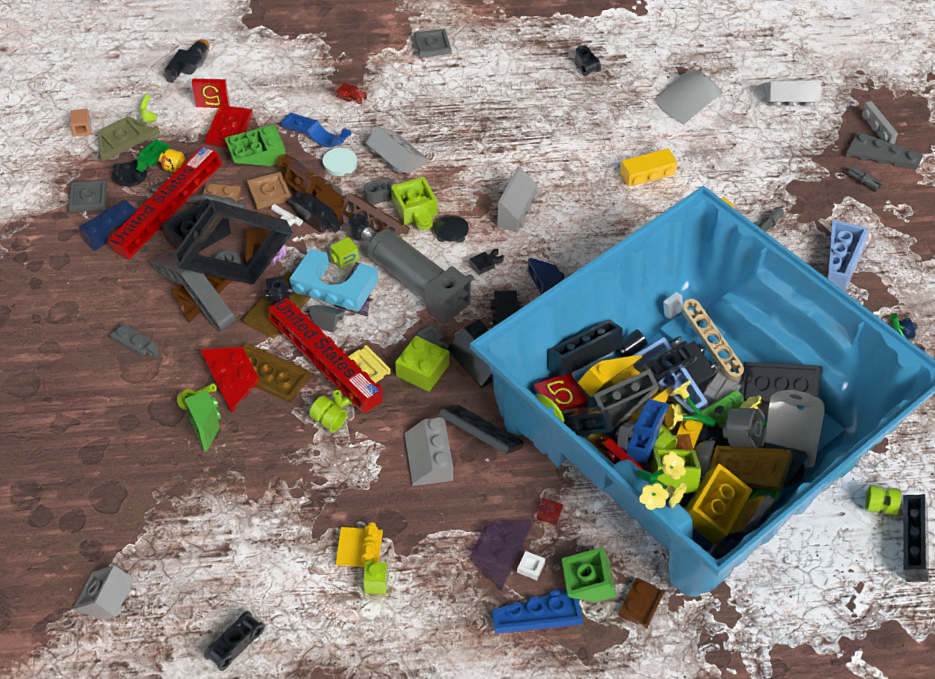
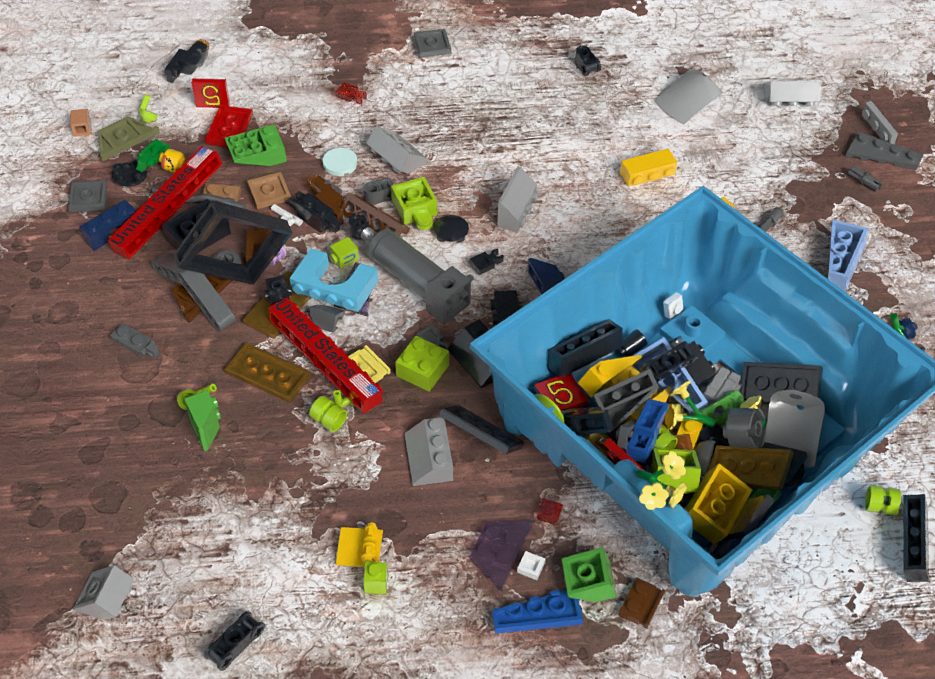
(232, 373): red wing -> none
(296, 174): reddish brown plate -> none
(314, 130): blue piece -> none
(713, 348): tan beam -> none

